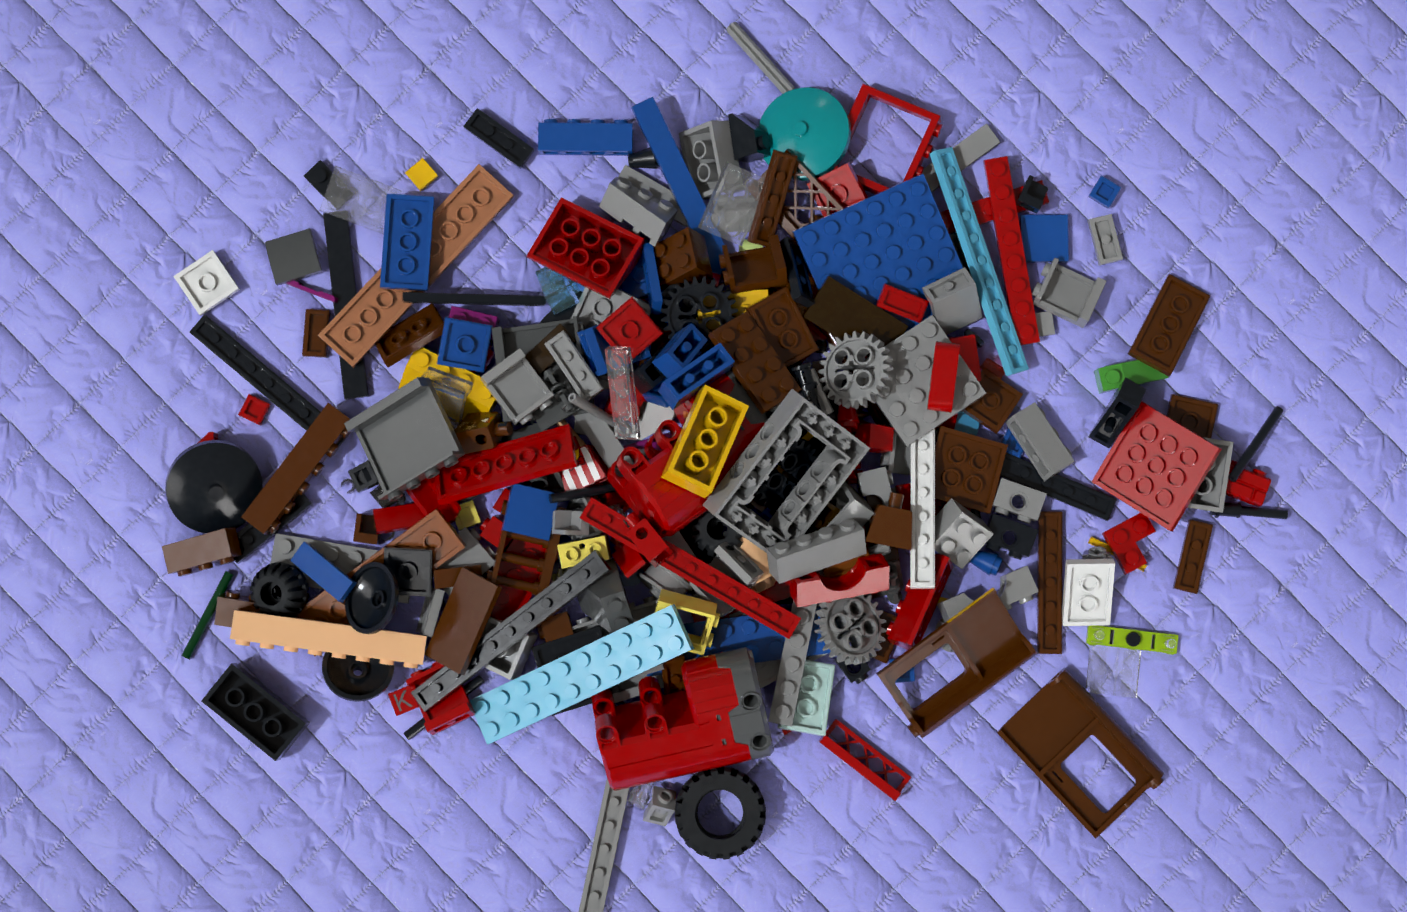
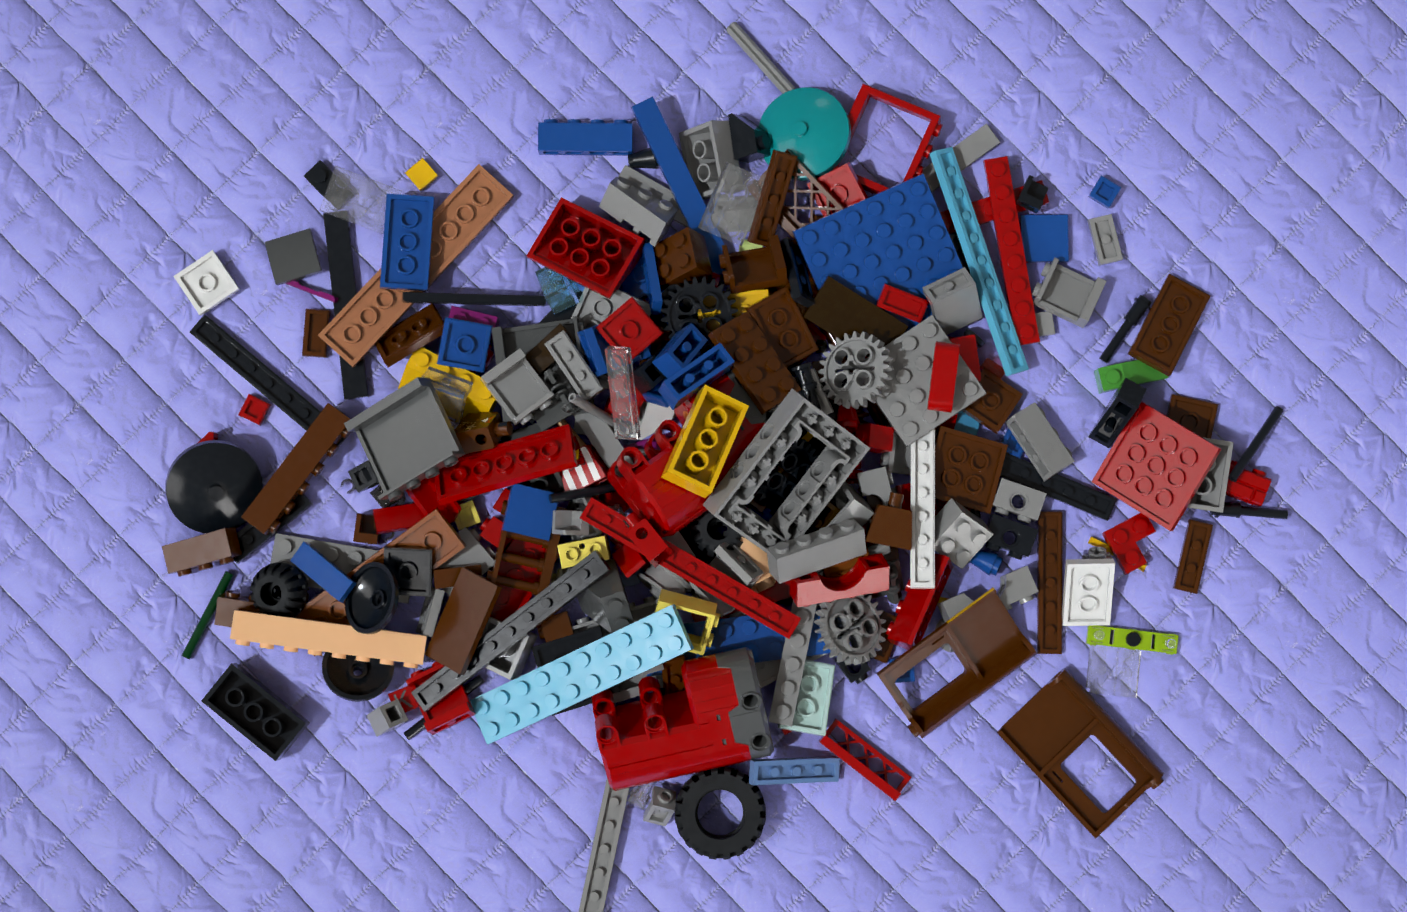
(387, 717): none -> light grey brick
(498, 138): black plate -> none
(794, 770): none -> medium blue plate
(1131, 319): none -> black pin

